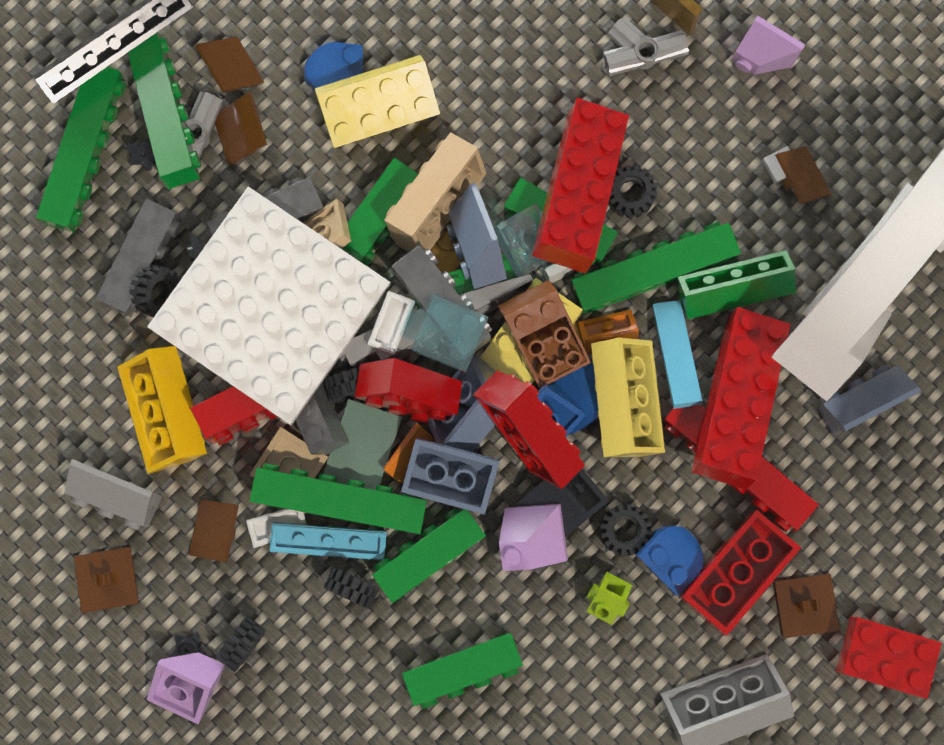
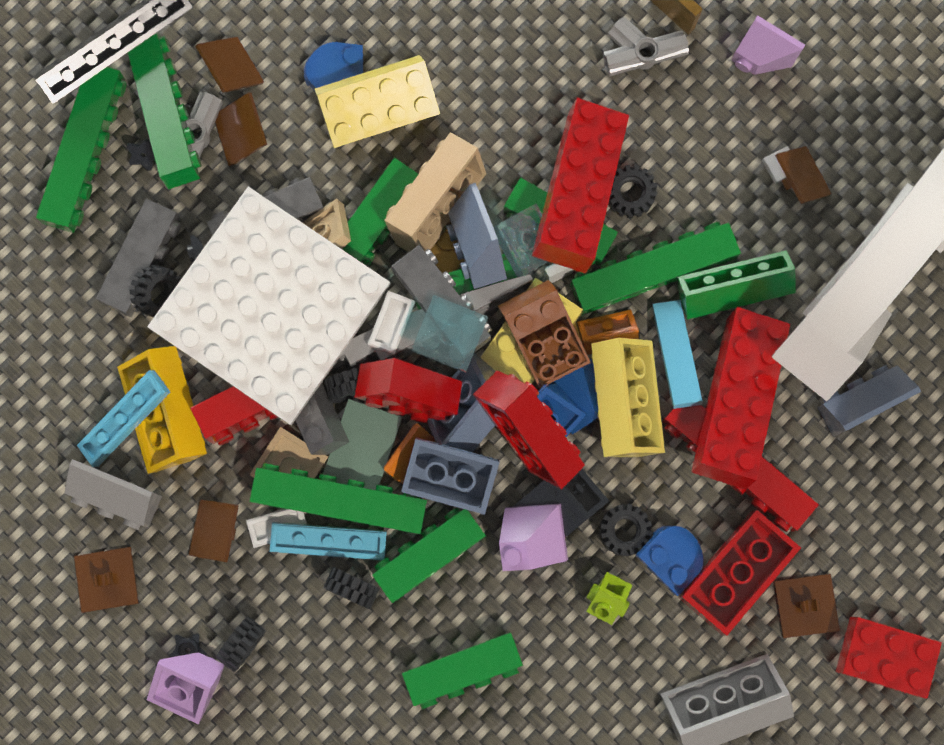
(123, 418): none -> medium azure tile

